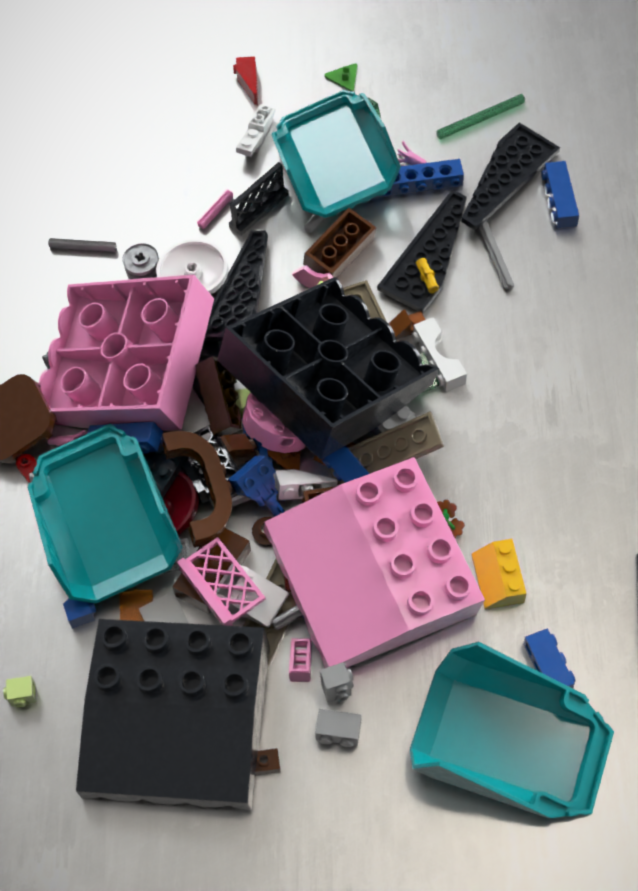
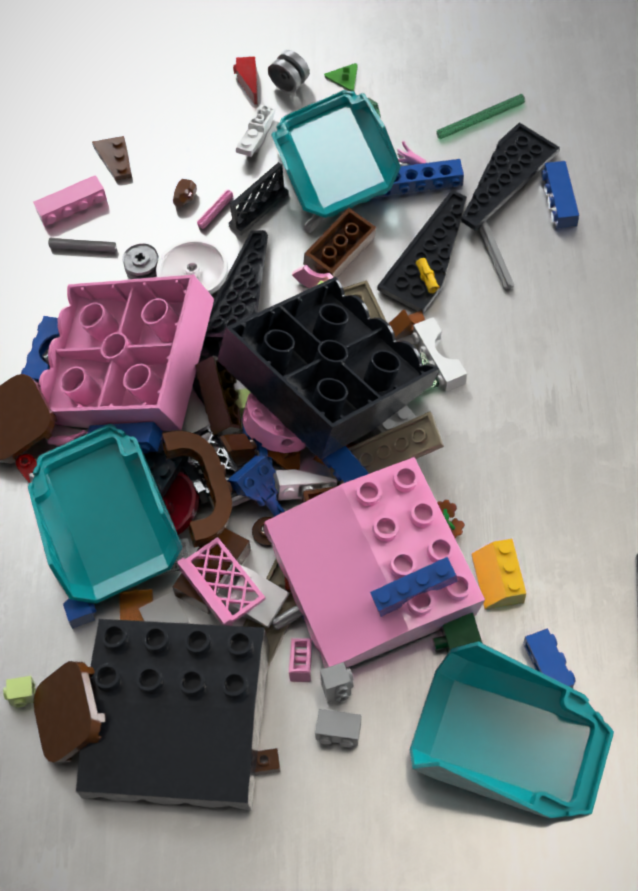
(46, 332): none -> blue arch
(66, 712): none -> reddish brown tile
(70, 200): none -> bright pink brick
(115, 156): none -> wing
(184, 192): none -> reddish brown rock
(288, 71): none -> flat silver wheel
(429, 578): none -> blue arch
(458, 633): none -> dark green torso

